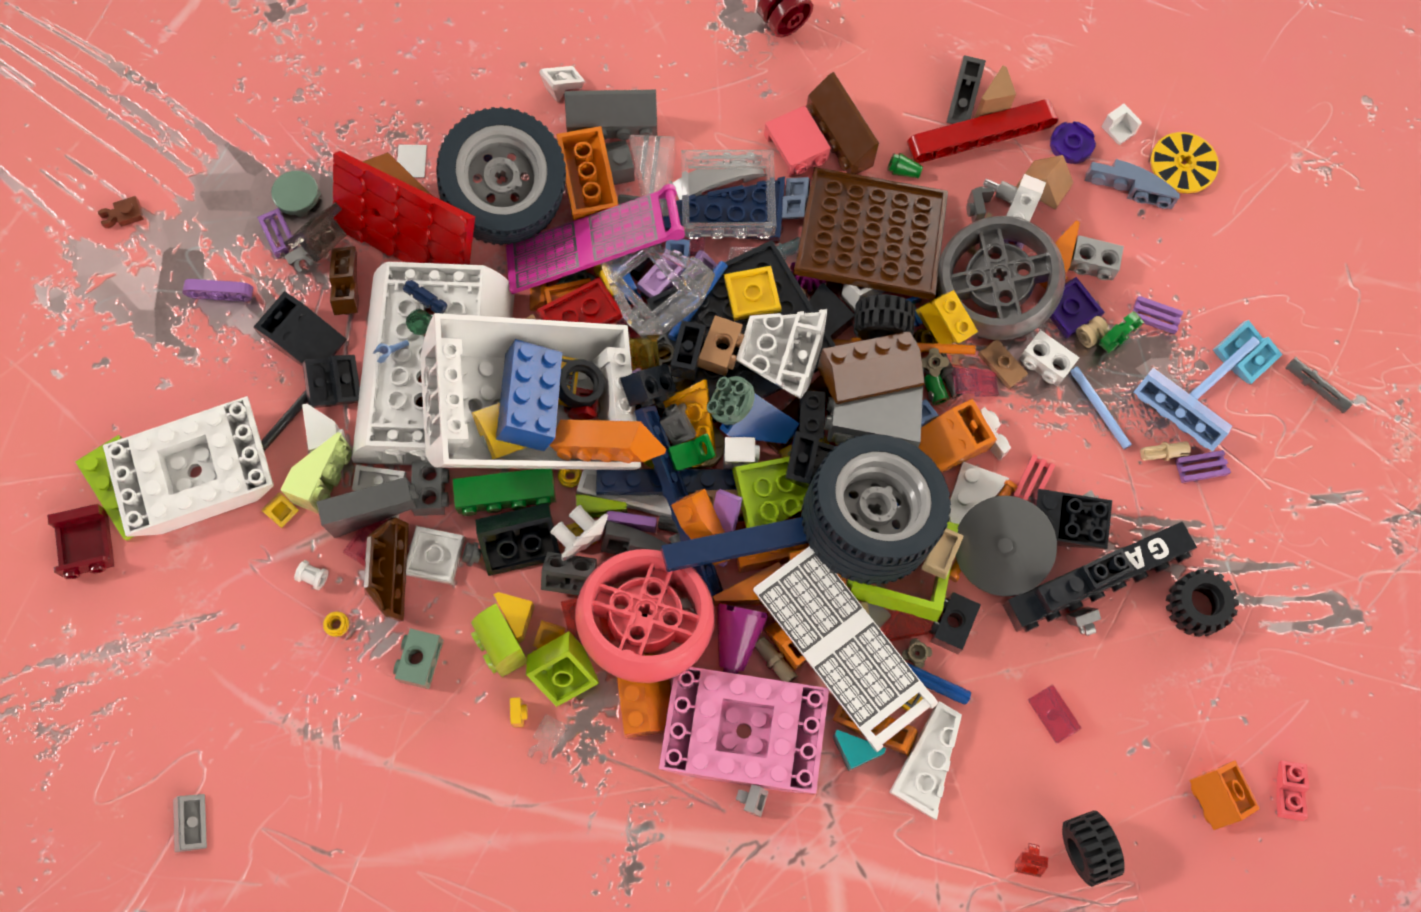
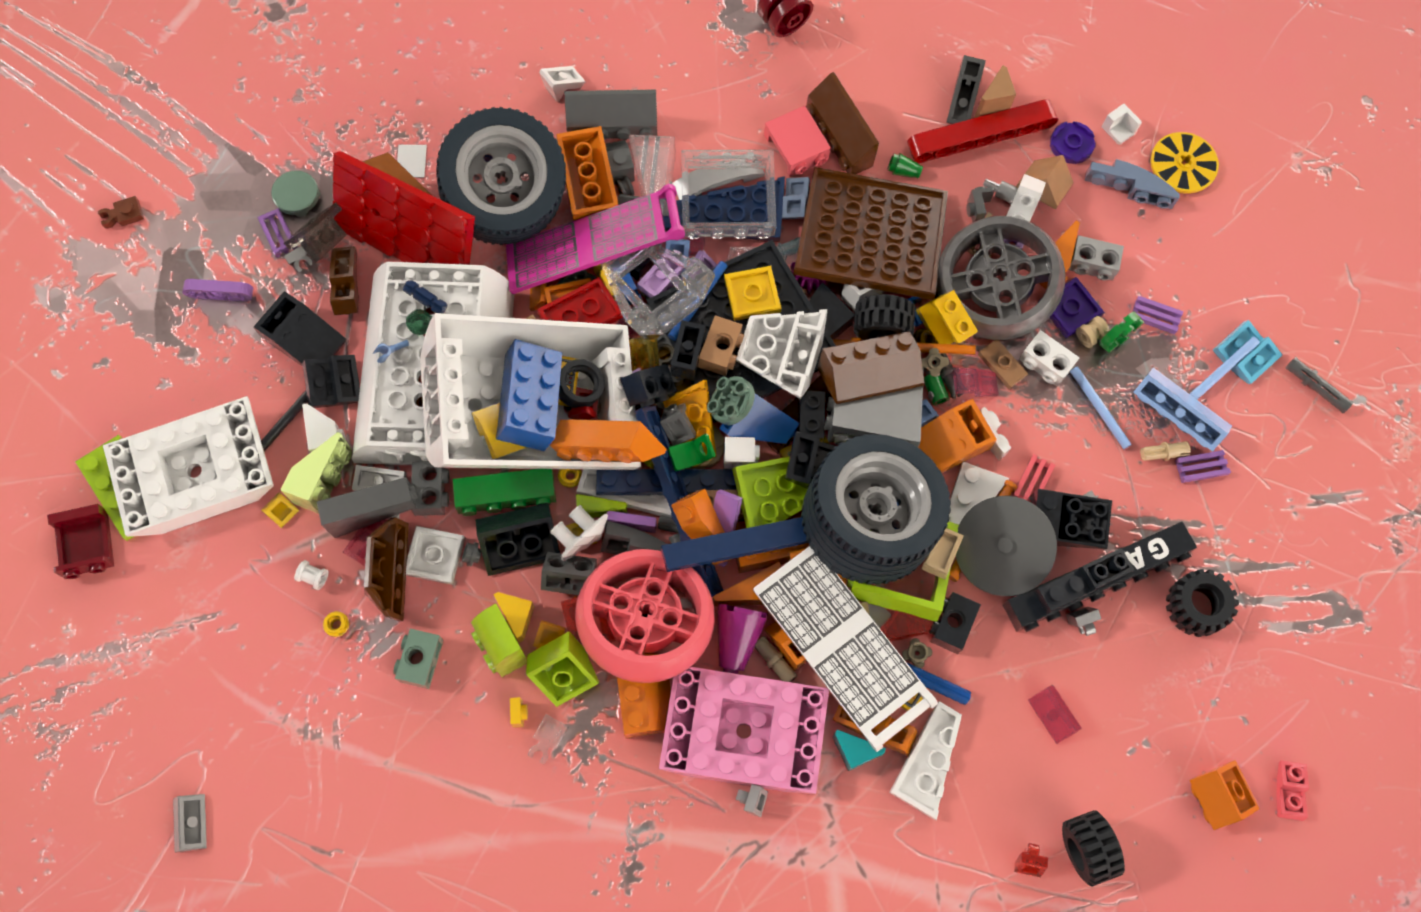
(625, 187): none -> dark grey bush

